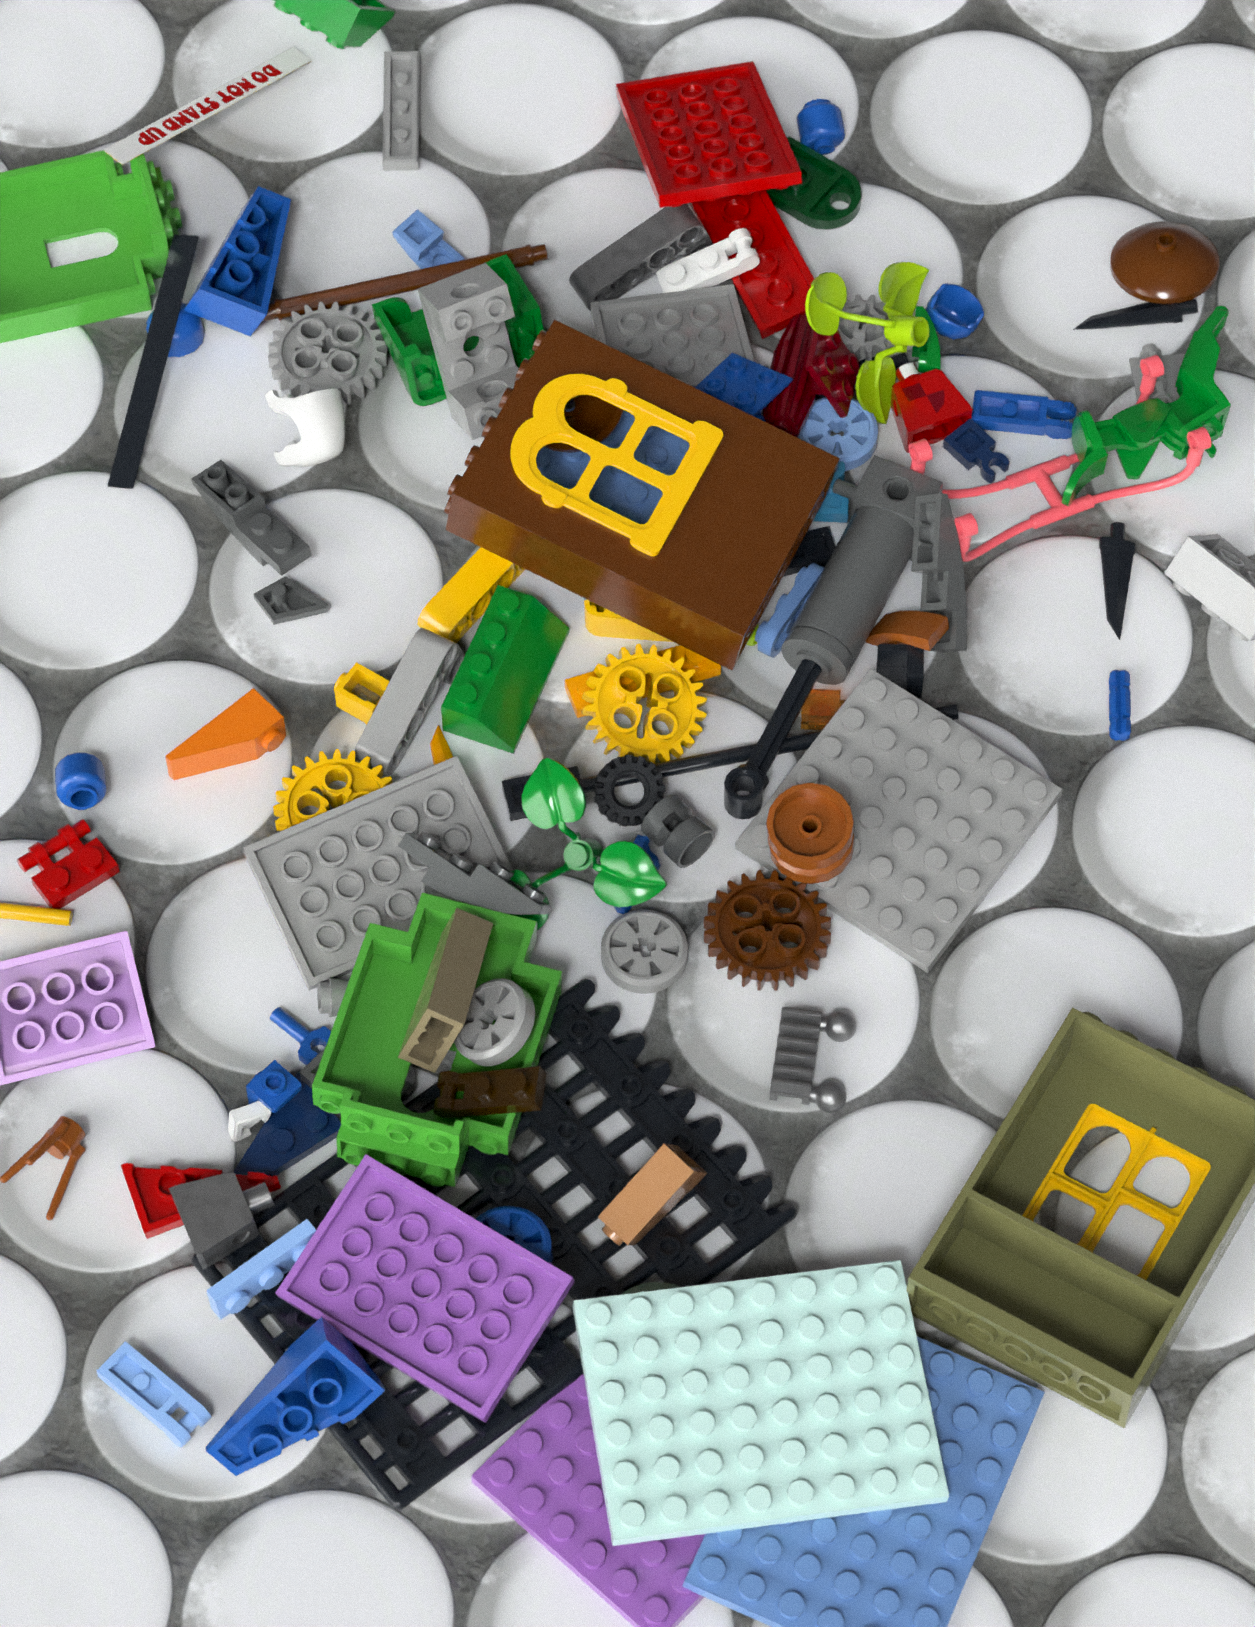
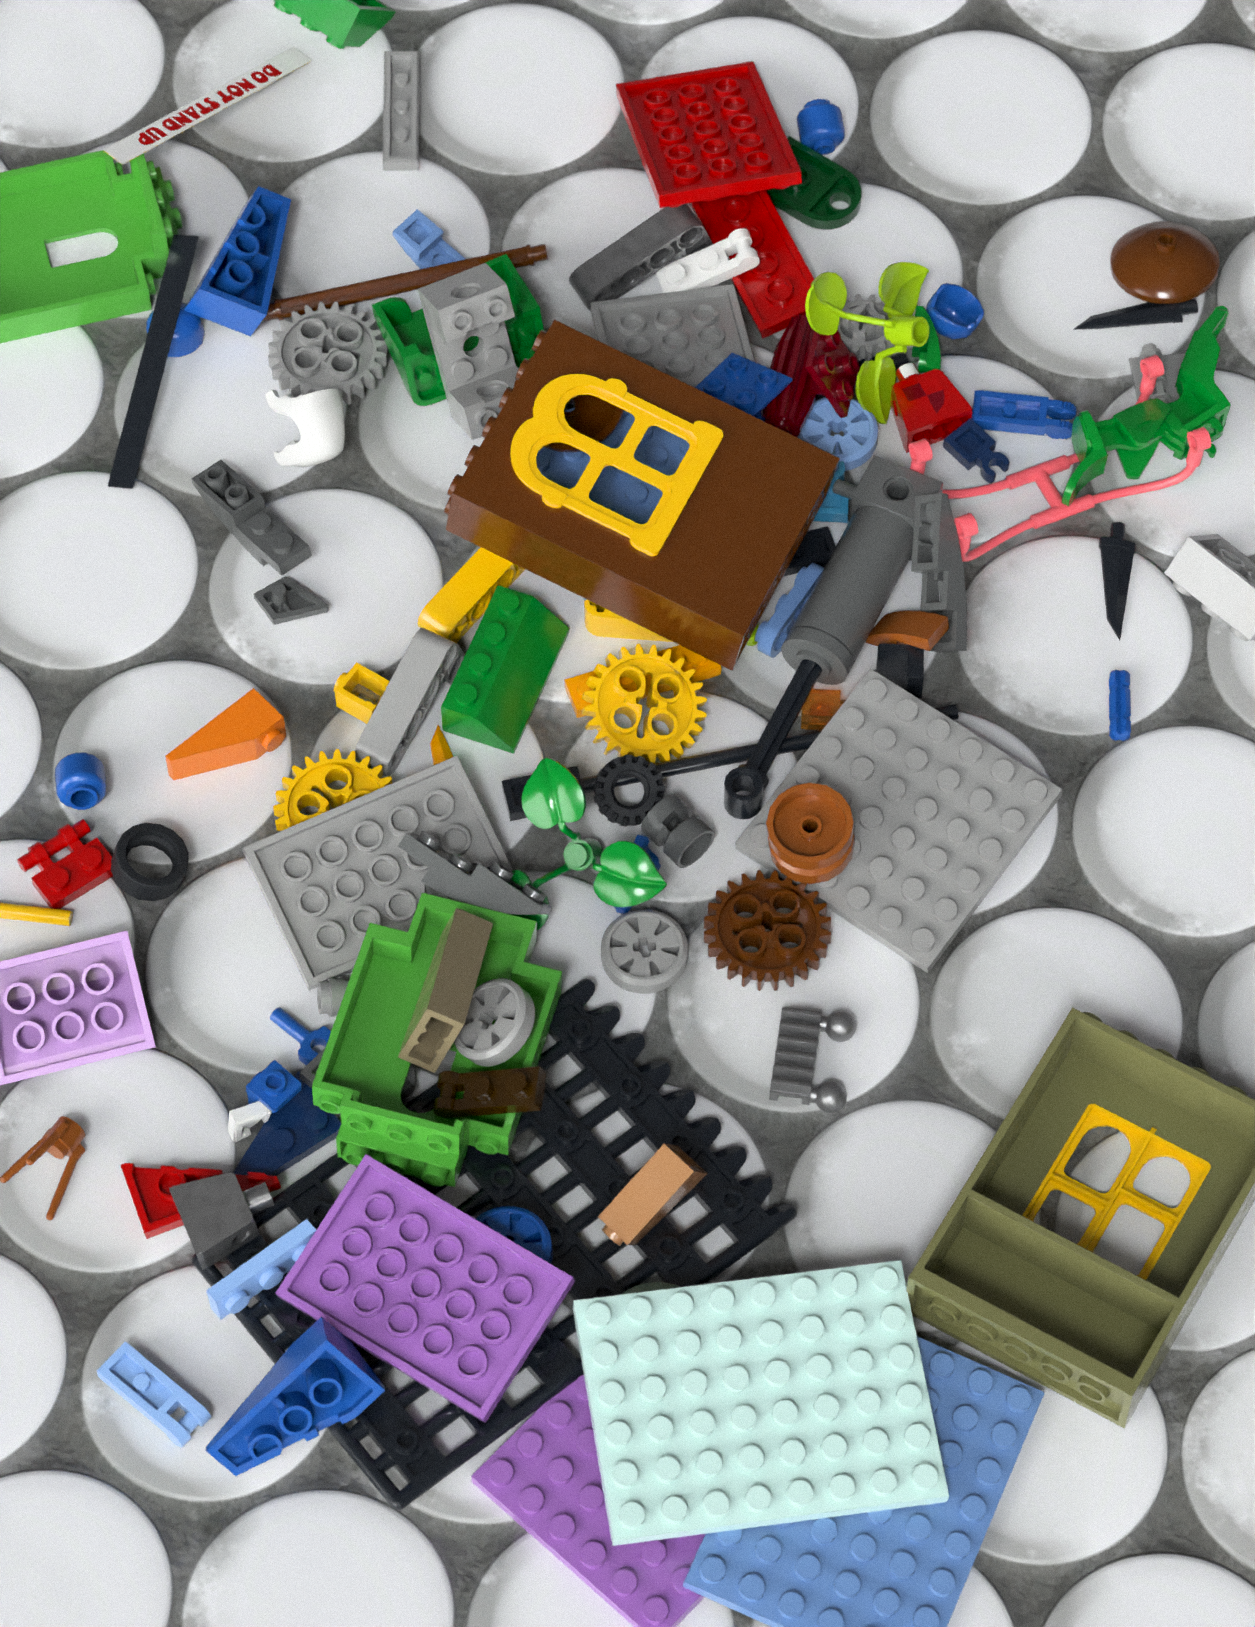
(161, 838): none -> black tyre

